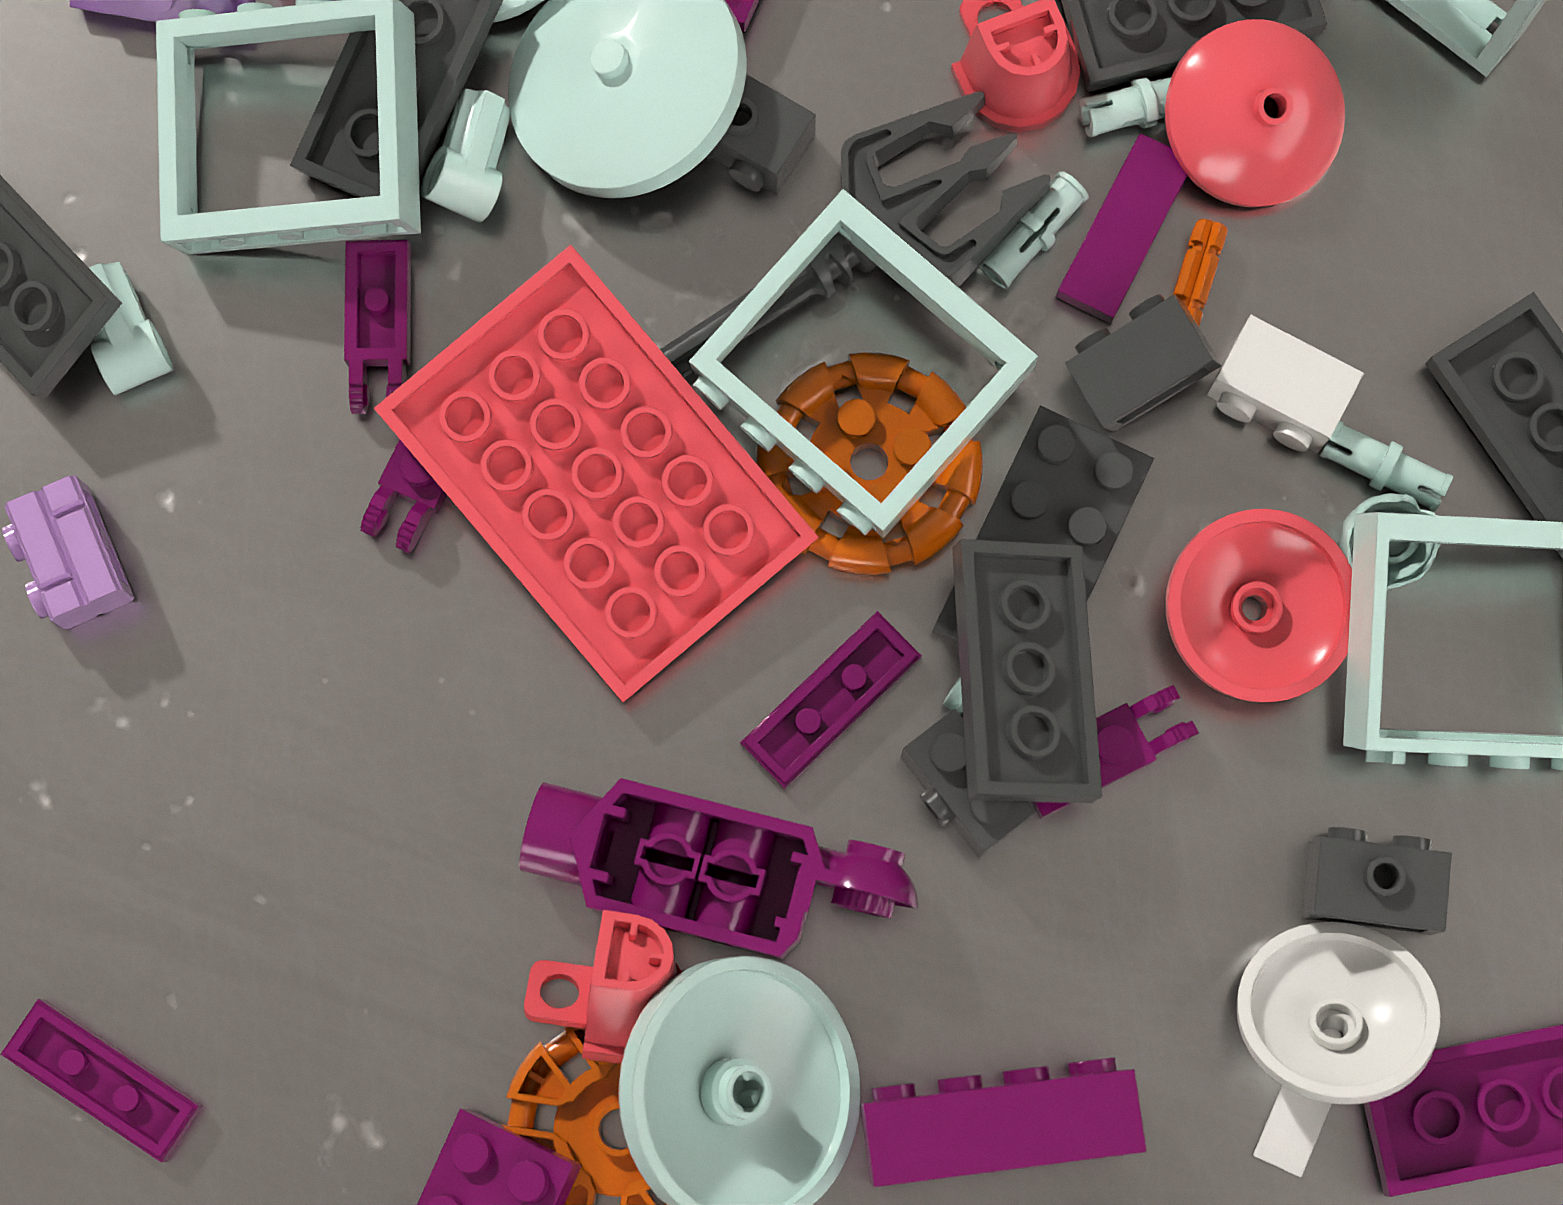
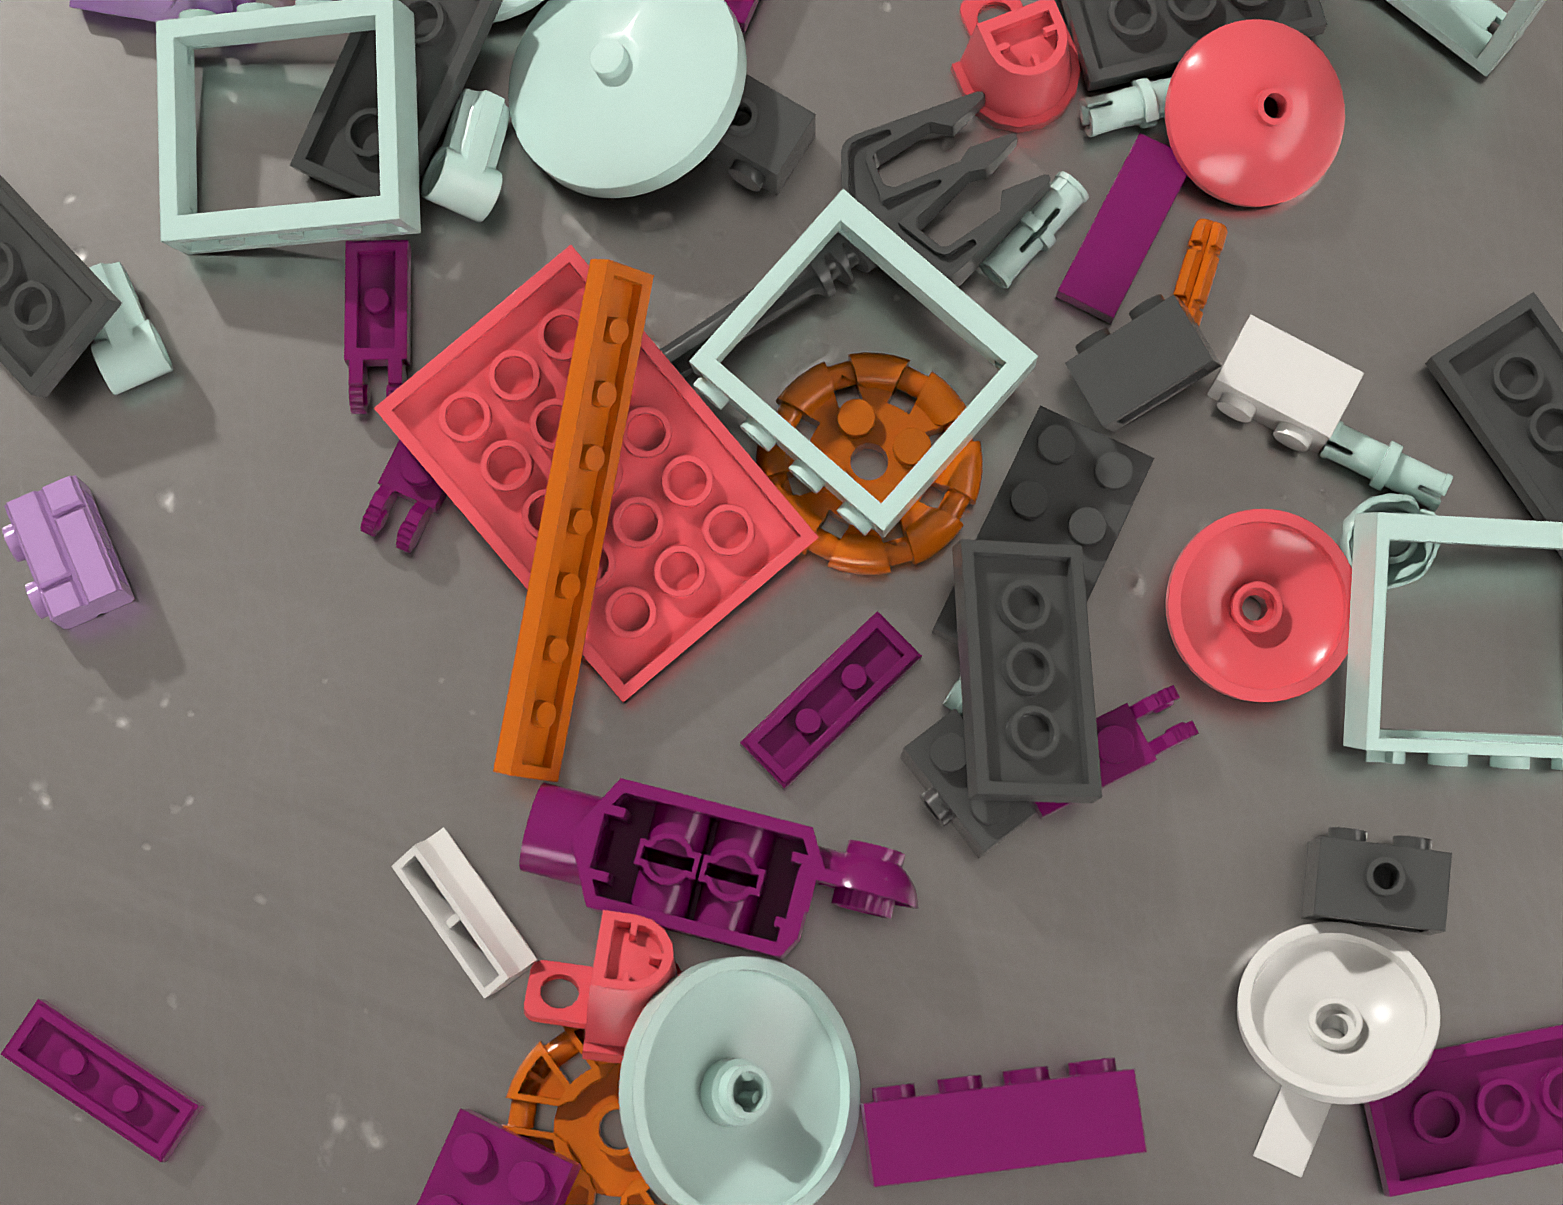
(464, 913): none -> white piece
(573, 521): none -> orange plate

